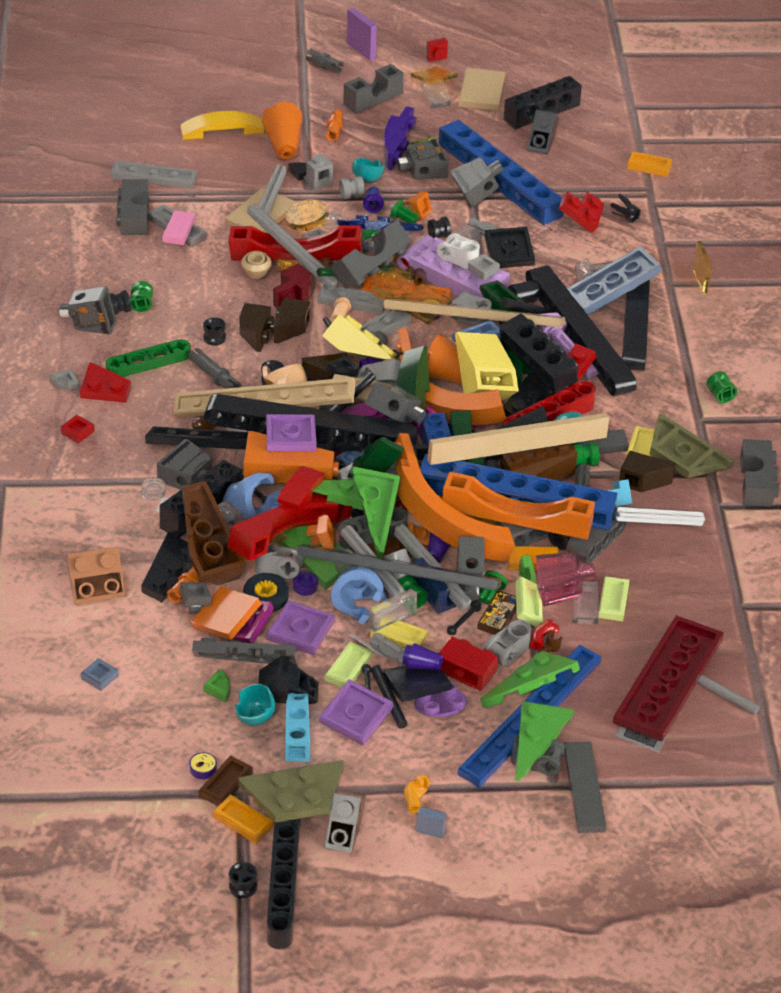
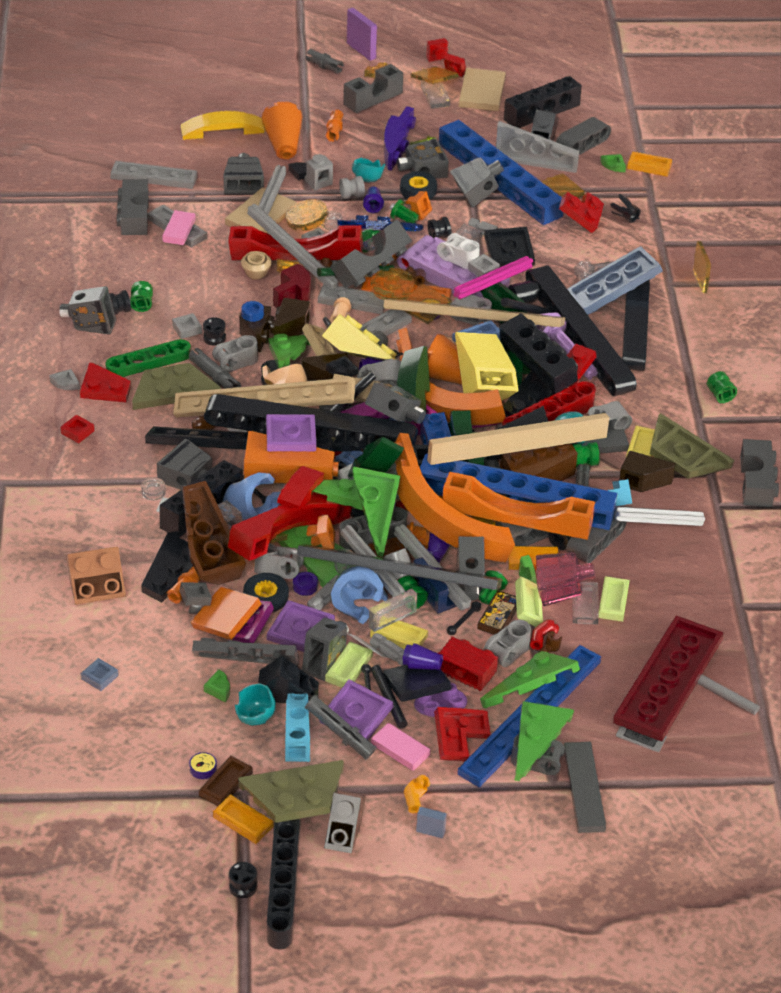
(161, 384): none -> olive wing
(187, 326): none -> light grey plate
(238, 353): none -> light grey piece
(243, 175): none -> dark grey torso
(252, 311): none -> blue tile
(287, 347): none -> bright green wing
(318, 343): none -> tan tile
(323, 596): none -> light grey axle
(325, 640): none -> dark grey torso
(340, 727): none -> dark grey pin
(370, 71): none -> clear yellow tile
(400, 746): none -> bright pink tile
(418, 181): none -> black bush
(454, 728): none -> red plate
(455, 64): none -> red plate
(493, 277): none -> dark pink axle
(535, 150): none -> light grey wing
(562, 184): none -> clear yellow piece
(585, 135): none -> dark grey beam
(613, 162): none -> bright green tile
(619, 417): none -> light grey piece

